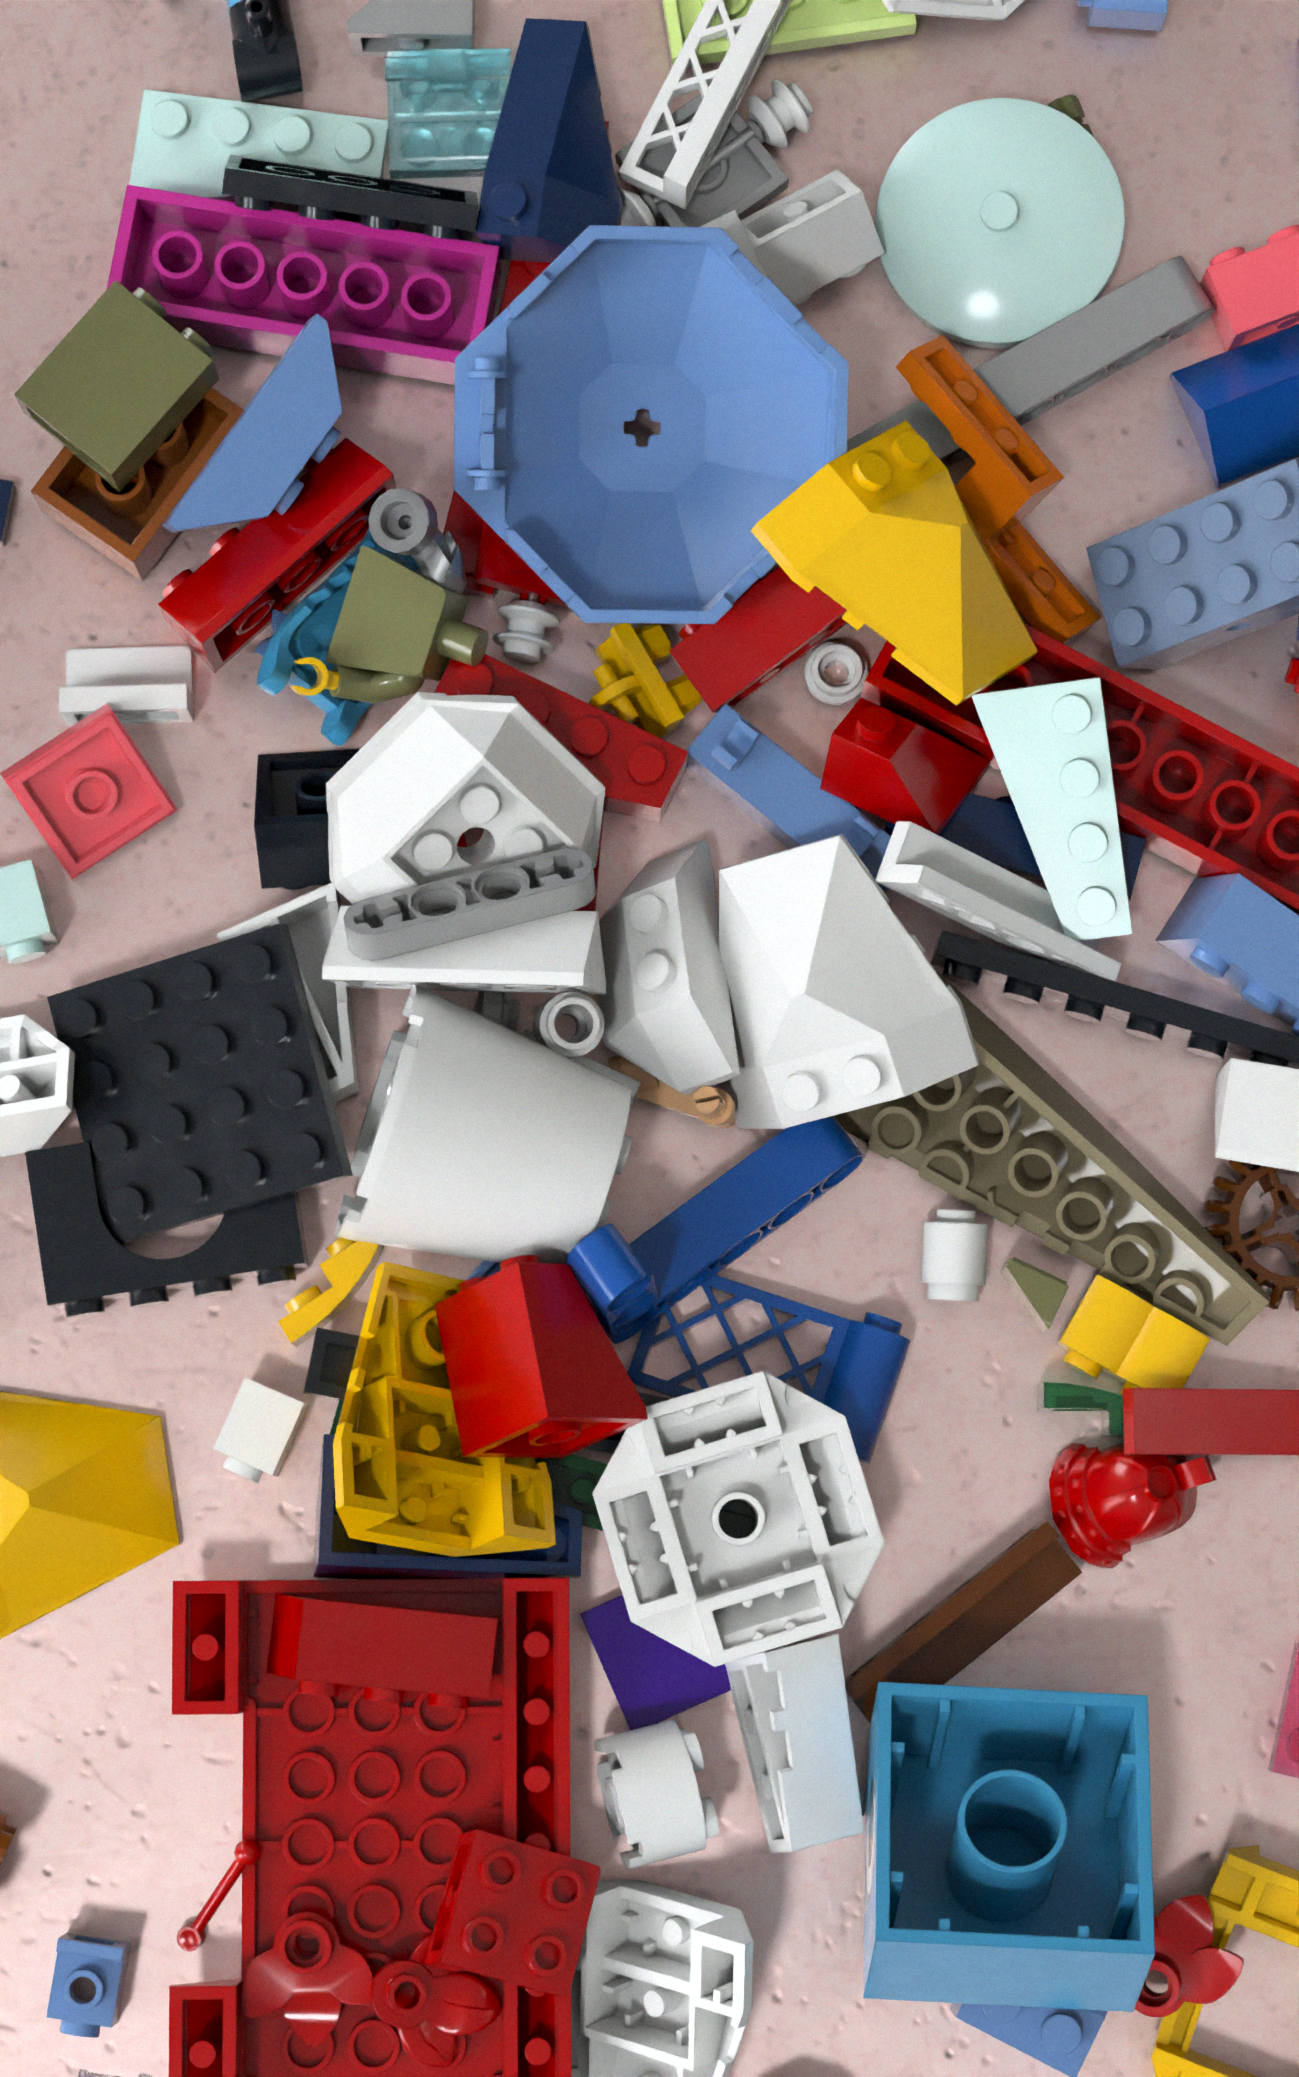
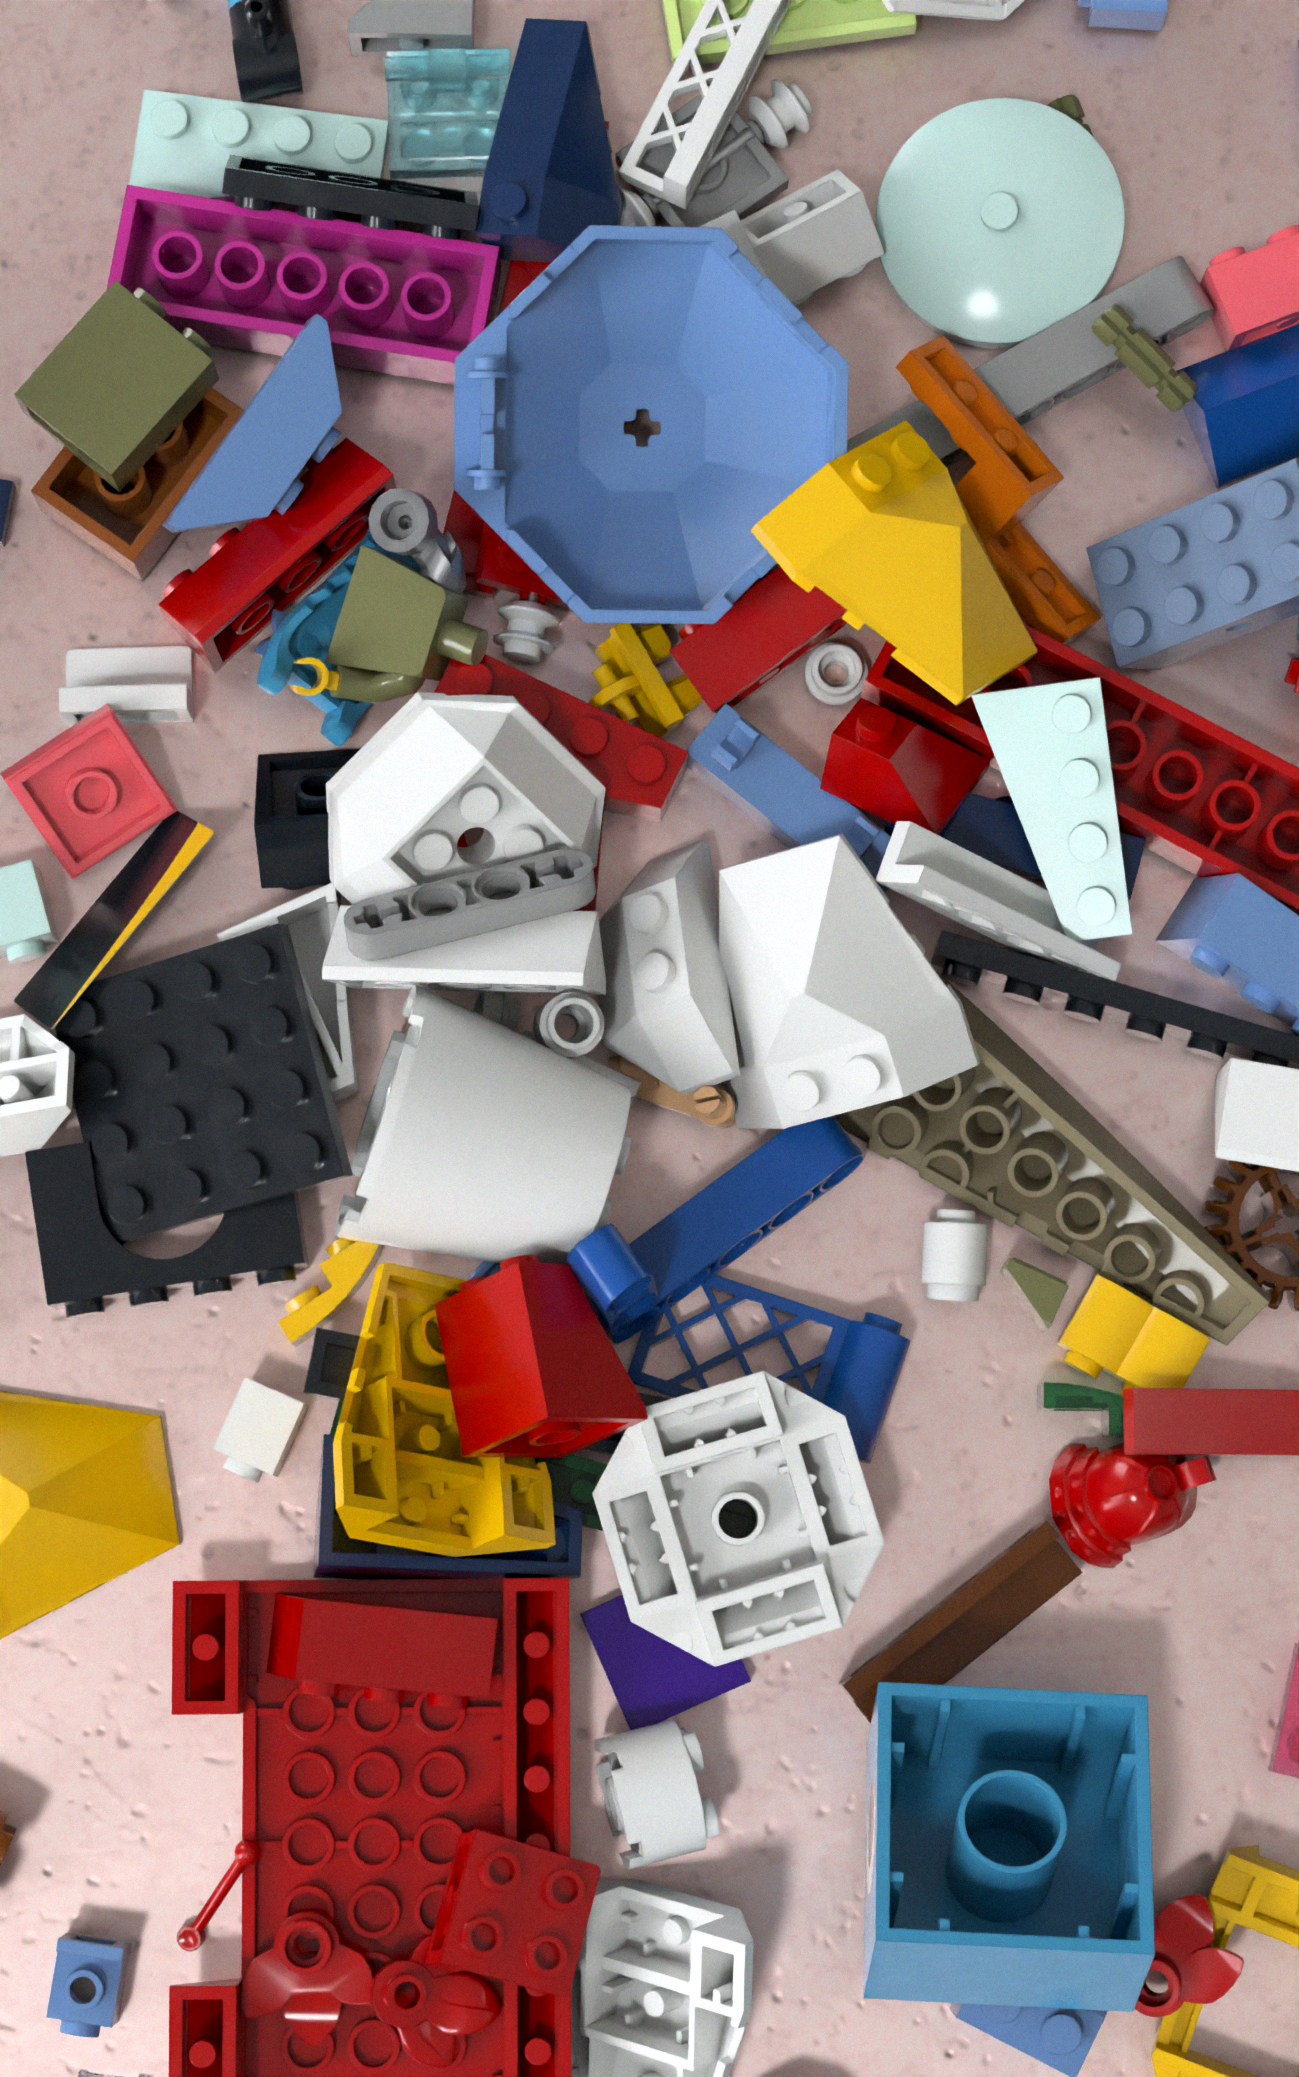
(113, 917): none -> black sticker
(799, 1742): white wedge -> none
(1144, 358): none -> olive axle

